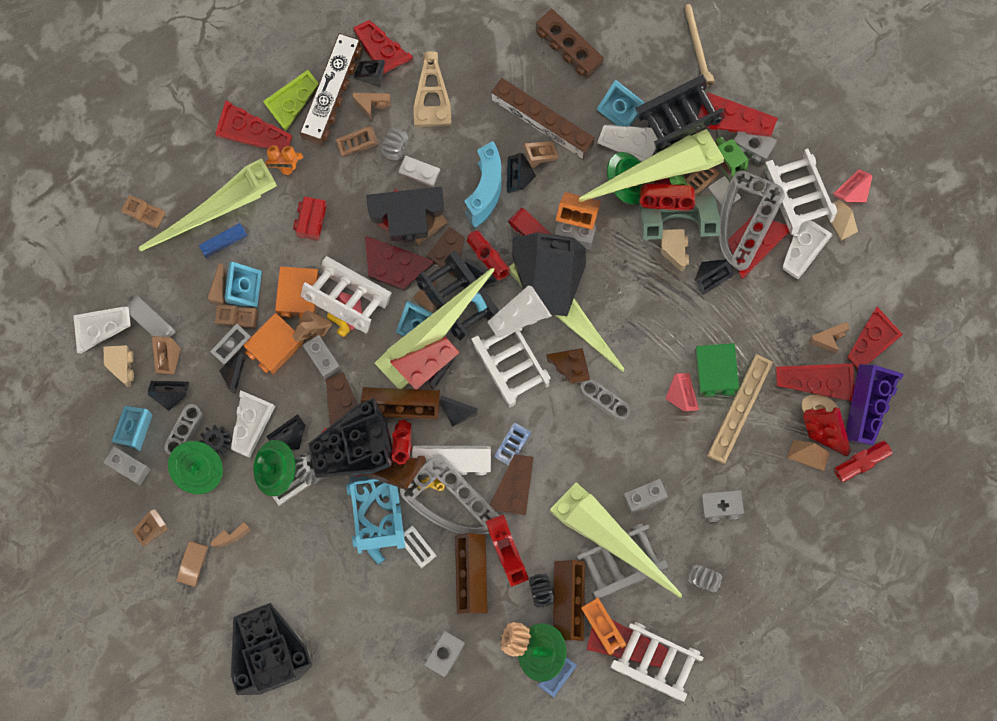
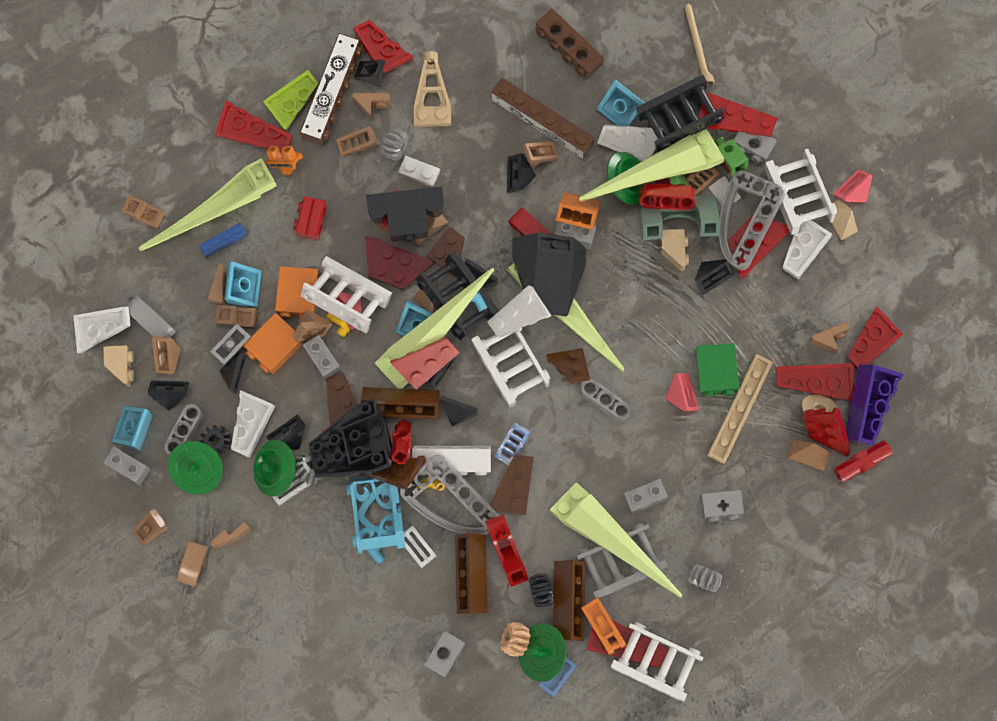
(265, 652): black wedge -> none
(482, 249): red piece -> none
(487, 194): medium azure fence -> none

